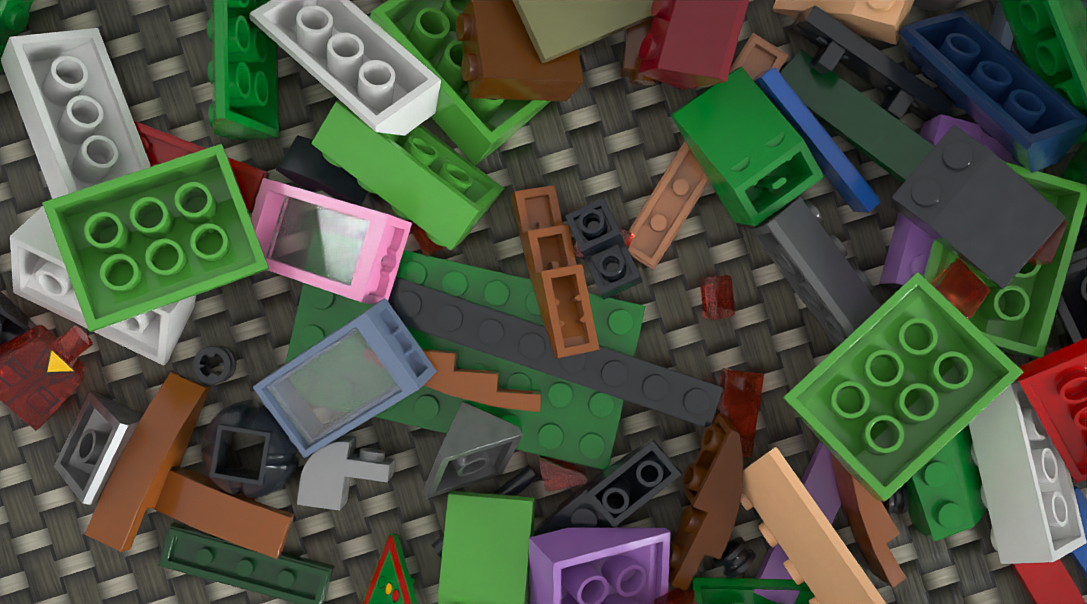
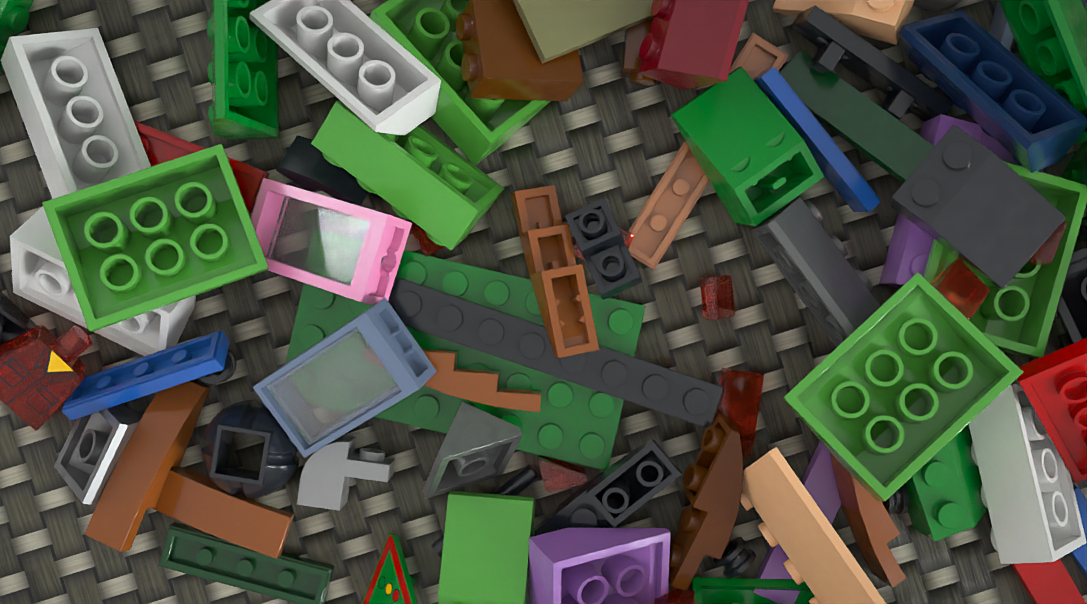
(148, 375): none -> blue tile

